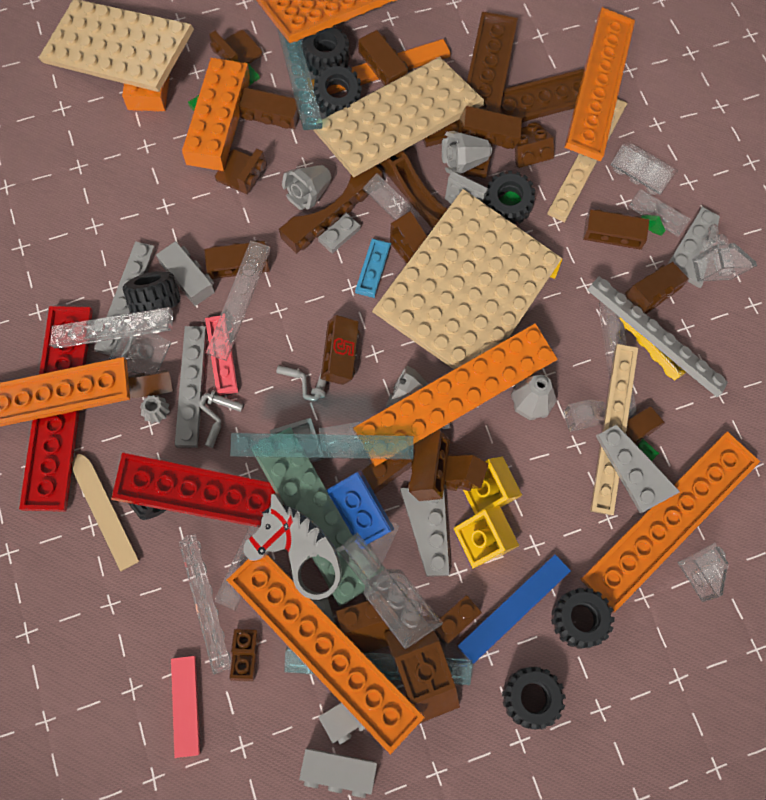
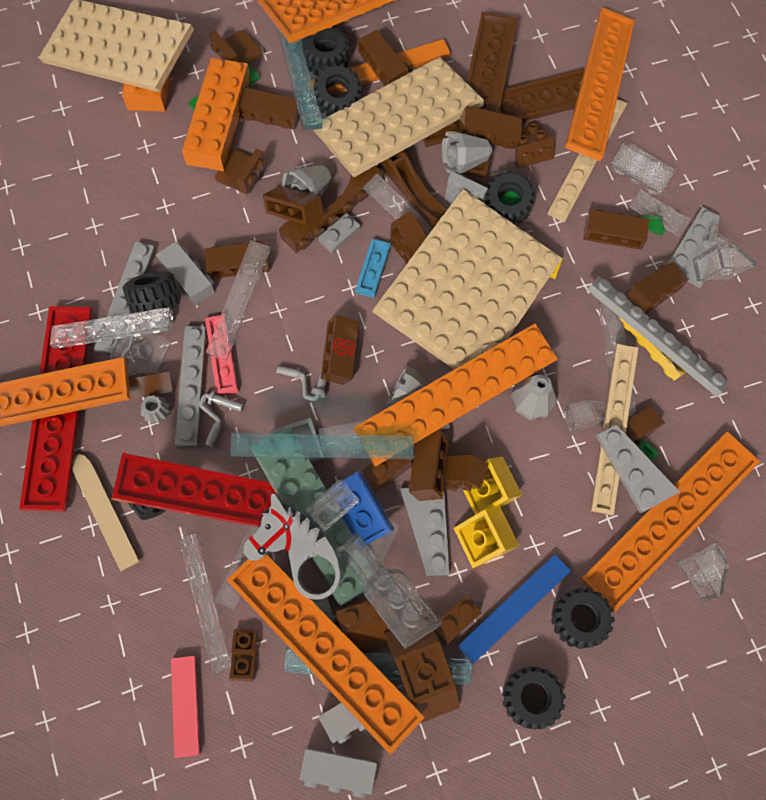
(293, 205): none -> reddish brown brick
(332, 505): none -> clear brick

